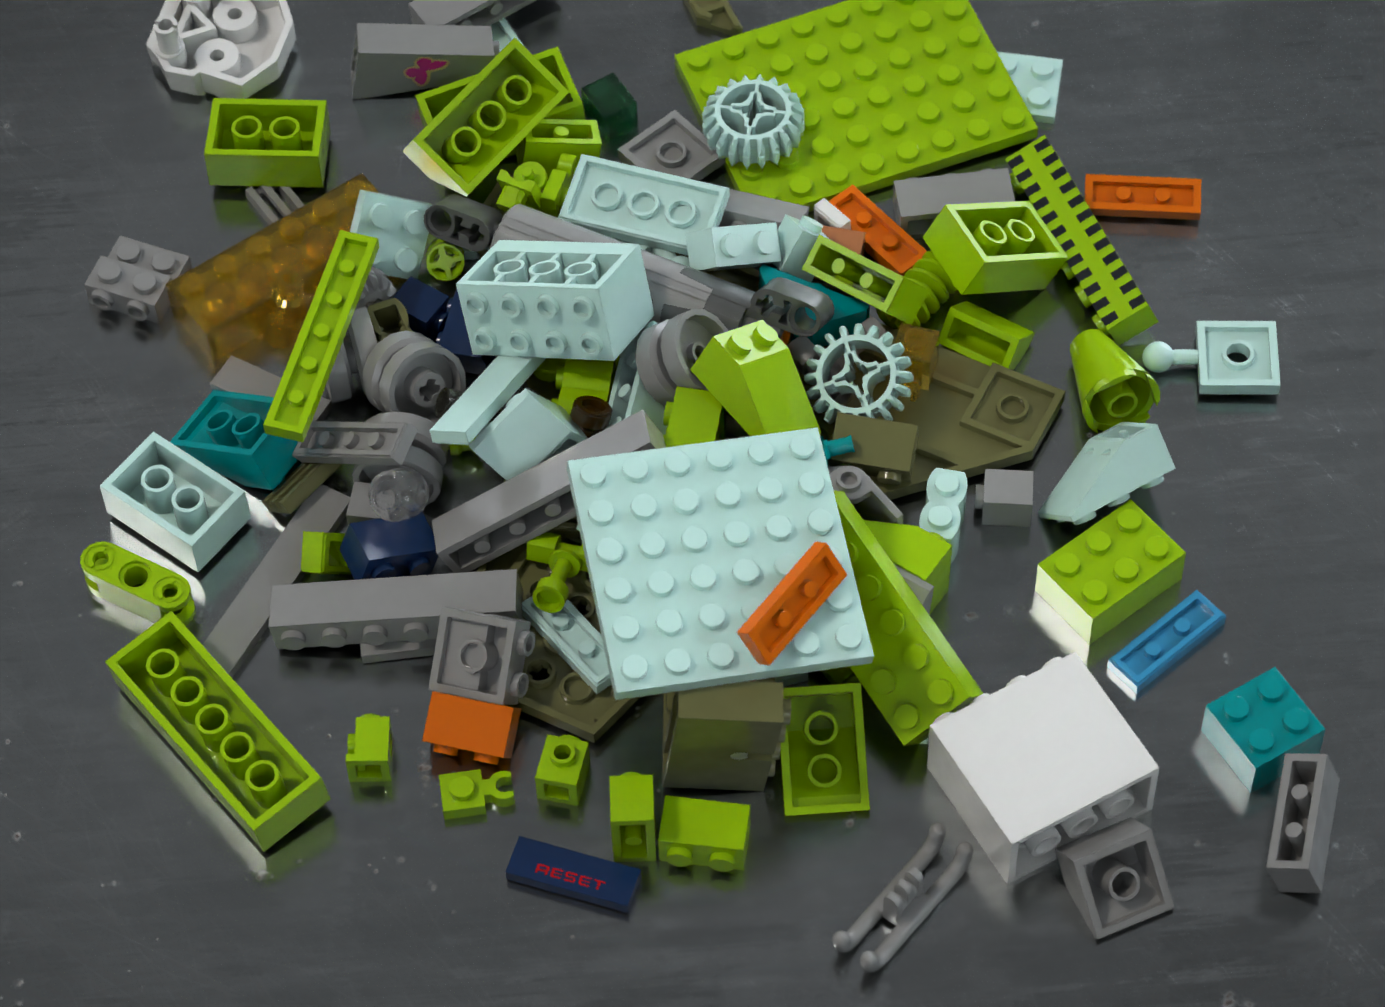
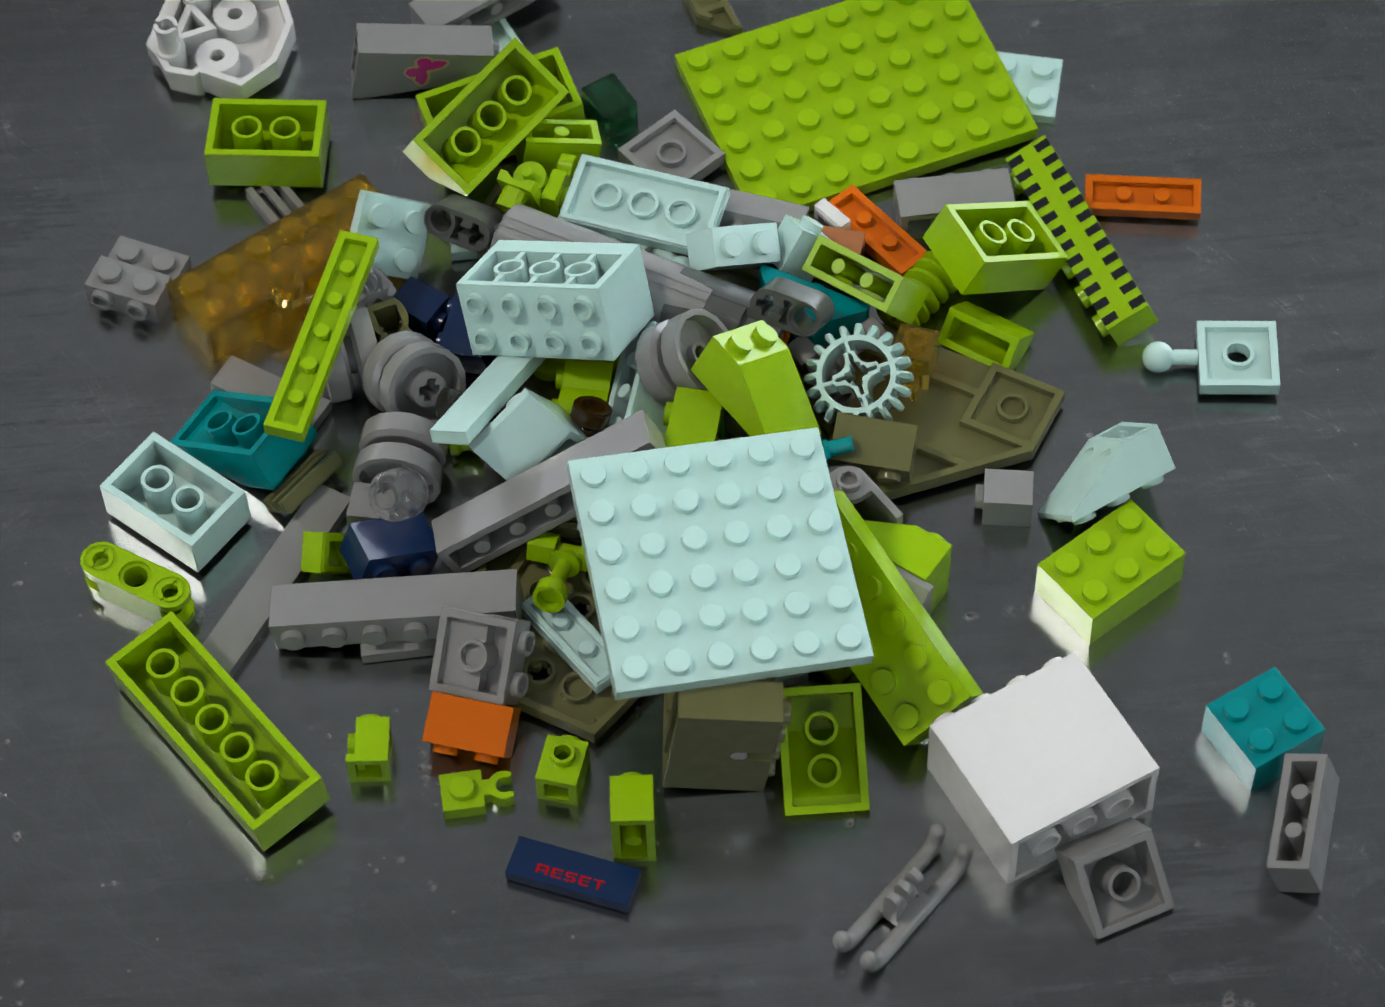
(356, 443): light grey tile -> none
(447, 266): lime wheel -> none
(704, 833): lime brick -> none
(753, 121): light aqua gear -> none
(792, 603): orange plate -> none
(945, 505): light aqua brick -> none
(1110, 382): lime cone -> none
(1166, 641): dark azure tile -> none

